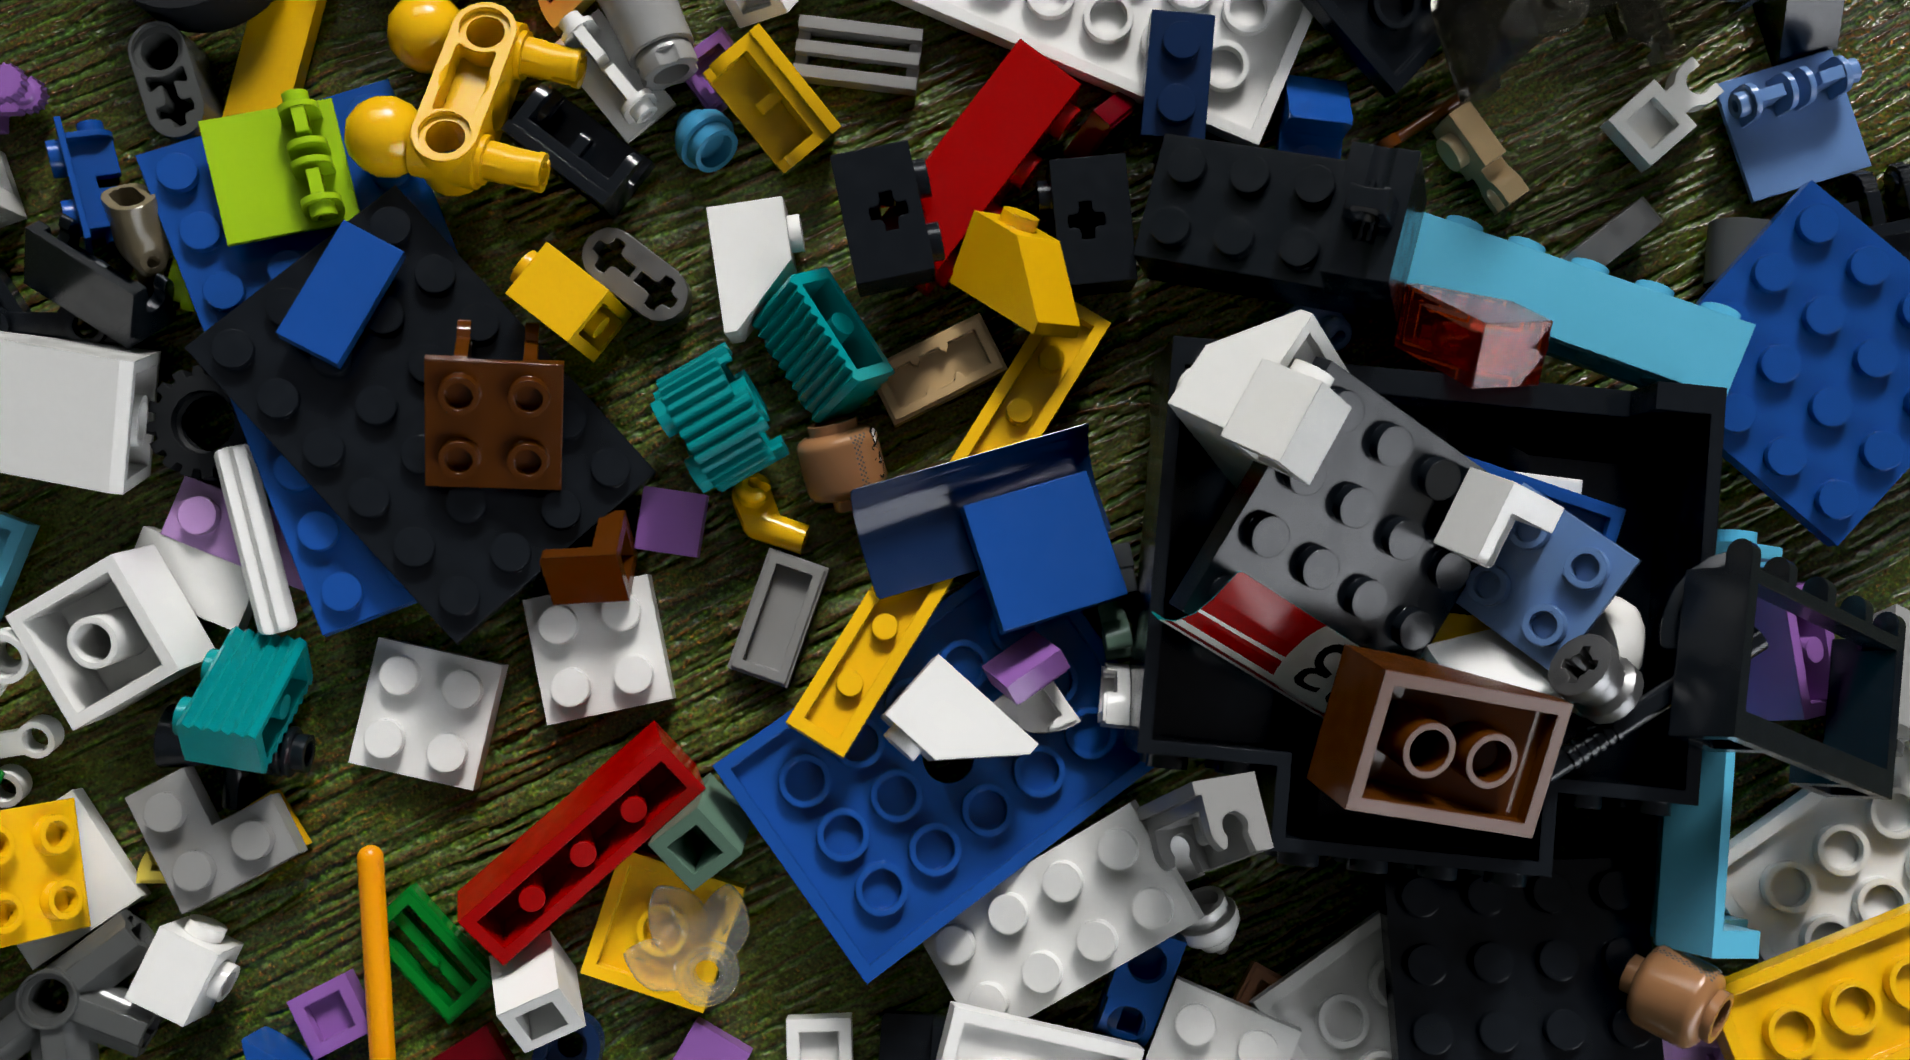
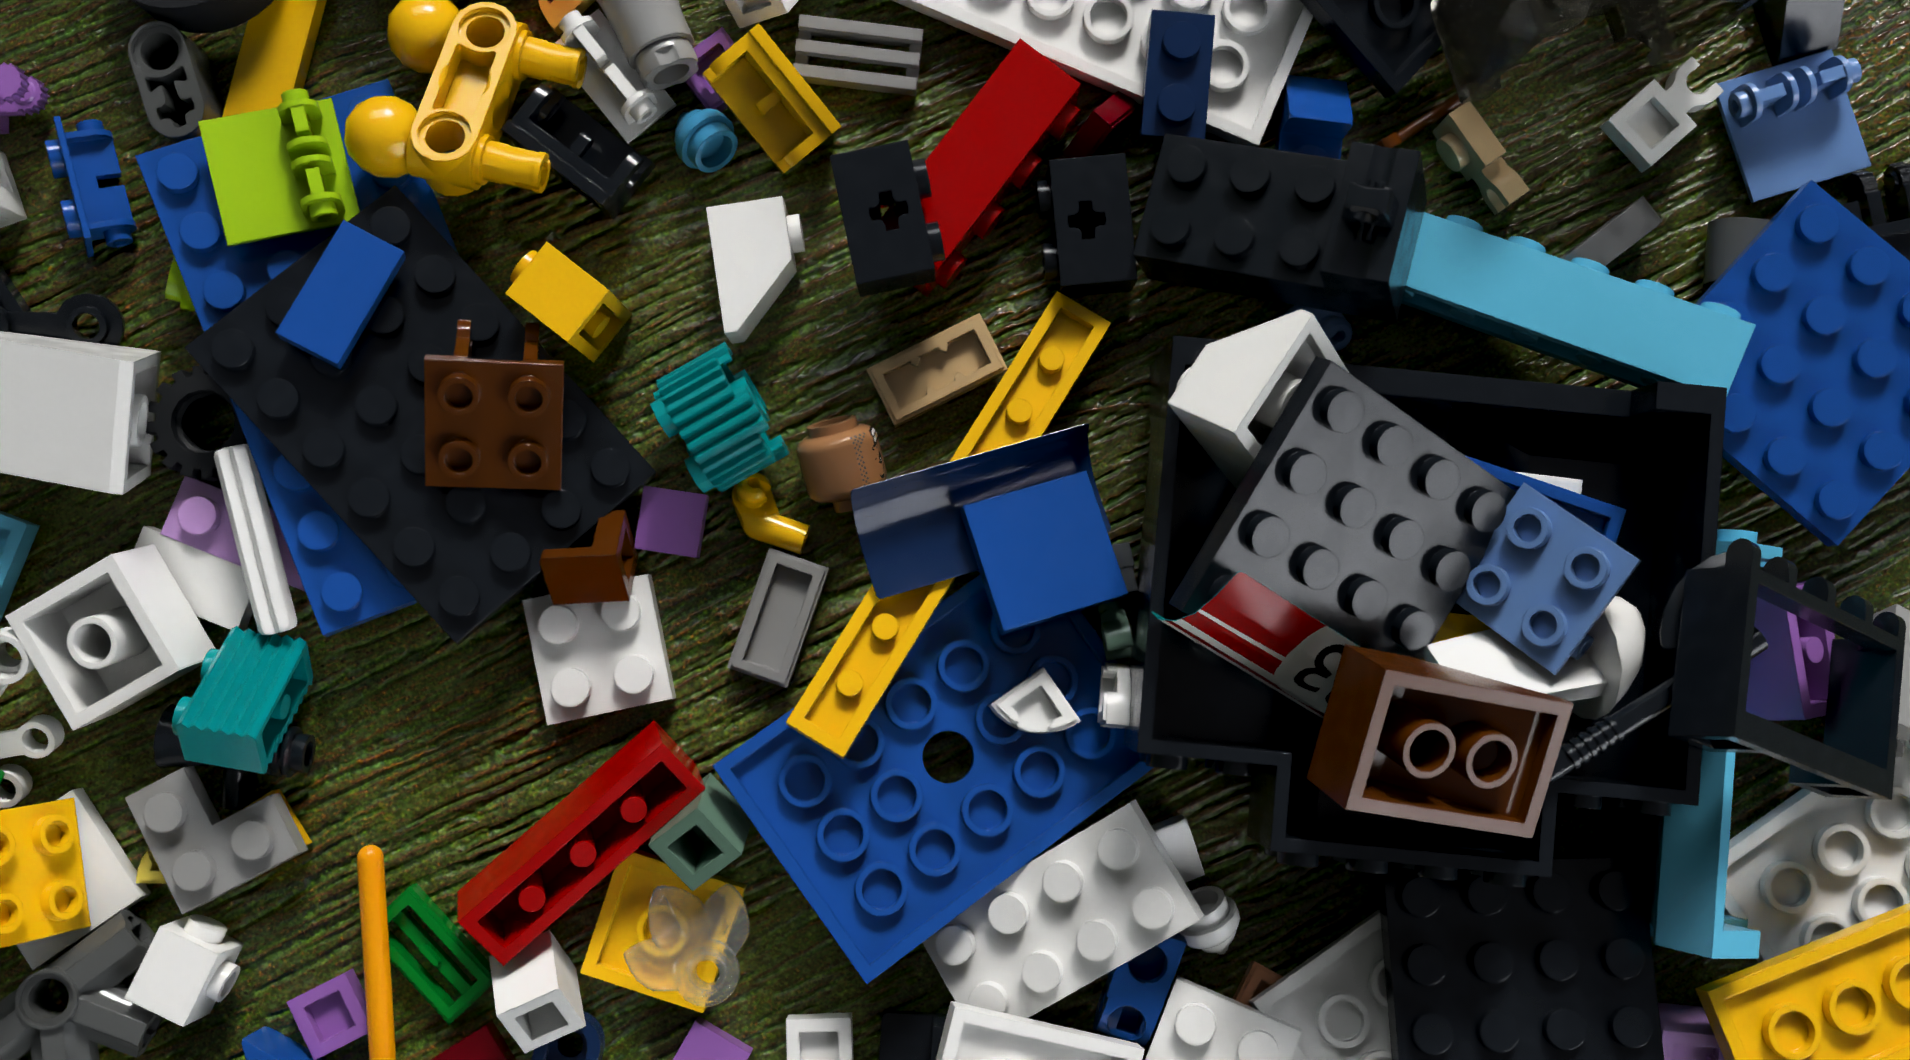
(93, 287): black hinge -> none
(137, 230): dark tan piece -> none
(428, 713): white plate -> none
(646, 265): flat silver beam -> none
(822, 345): teal brick -> none
(951, 719): white slope -> none
(1017, 272): yellow slope -> none
(1026, 667): medium lavender tile -> none
(1215, 816): light grey hinge -> none
(1287, 418): white brick -> none
(1473, 336): clear red slope -> none
(1486, 513): white panel -> none
(1595, 679): flat silver wheel -> none
(1676, 996): medium nougat head -> none

